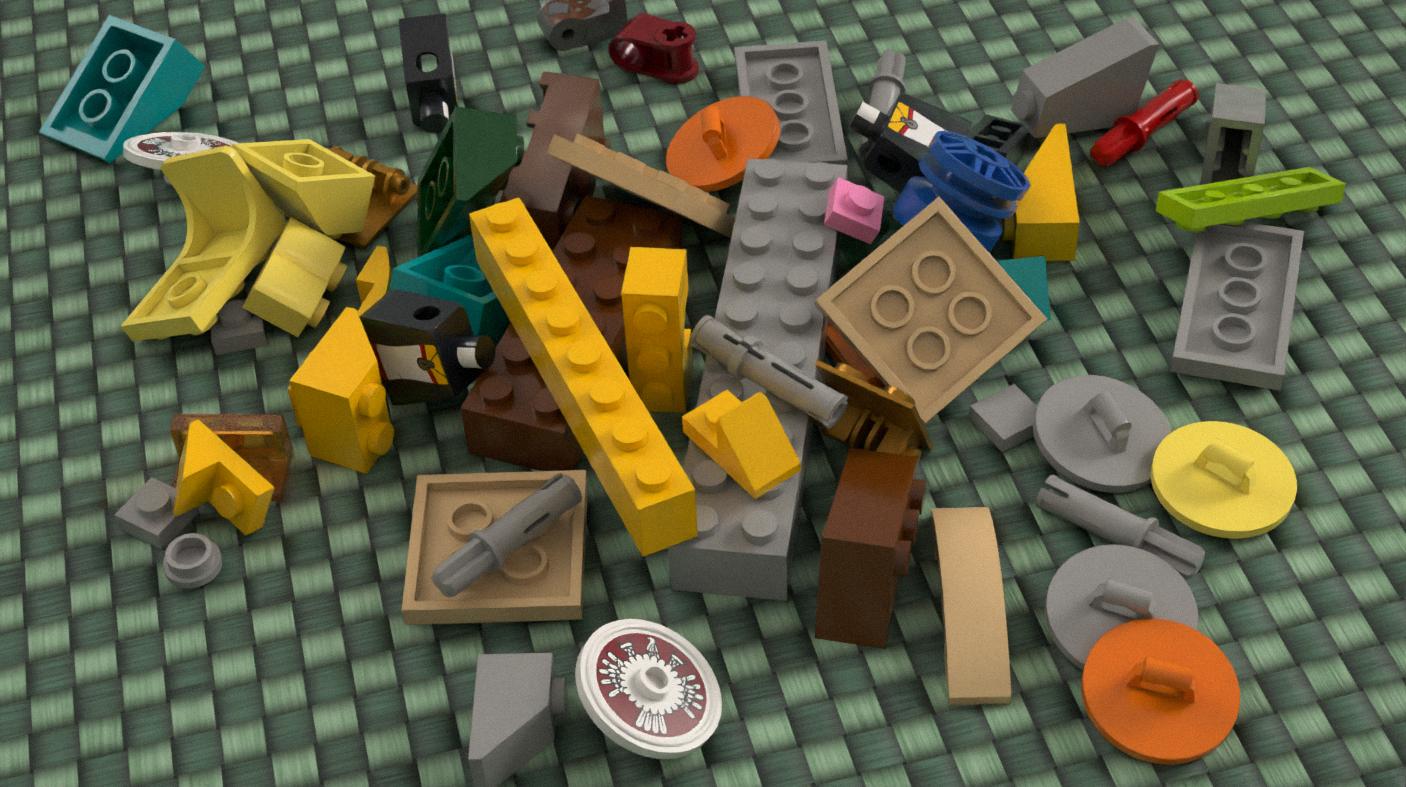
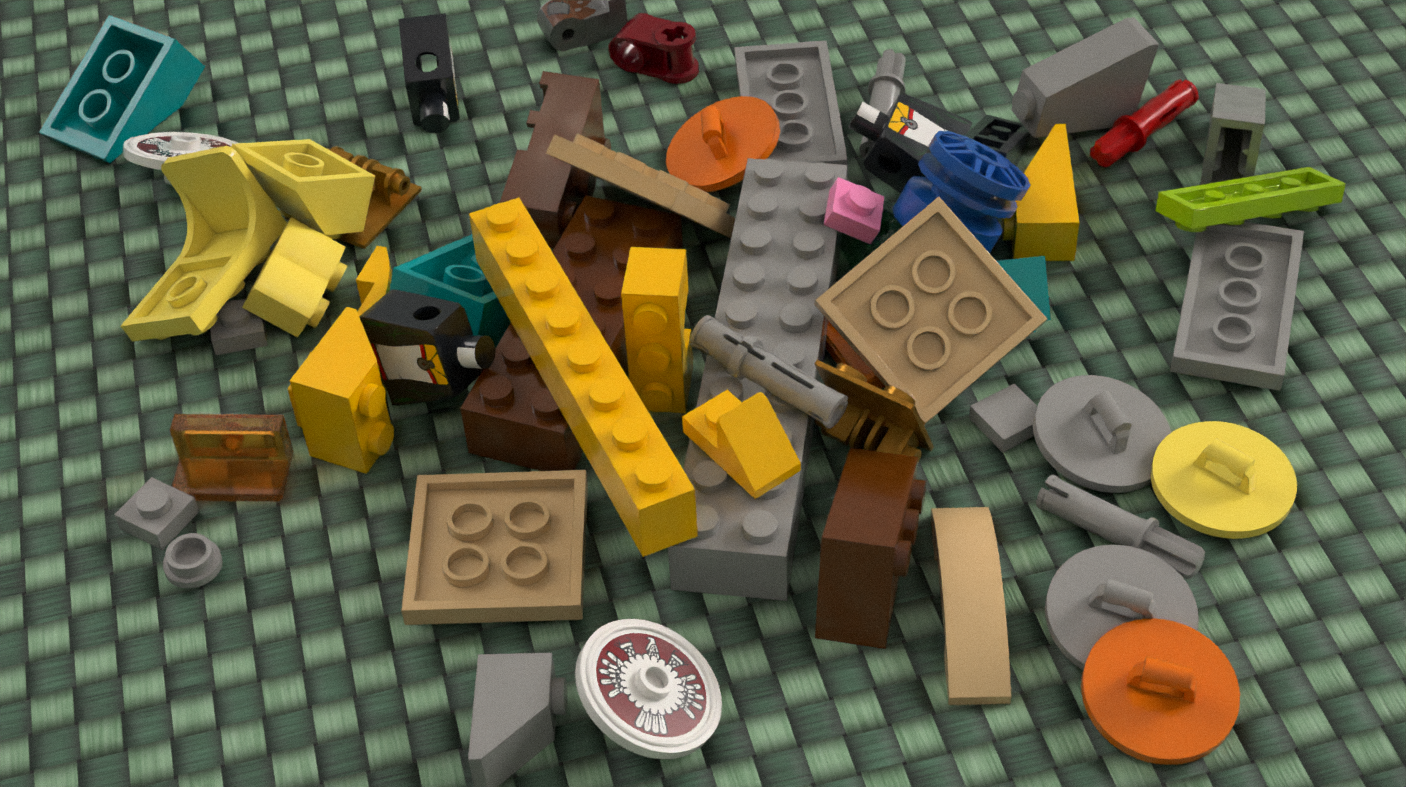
(219, 476): yellow slope -> none
(465, 174): dark green slope -> none
(492, 545): light grey axle -> none

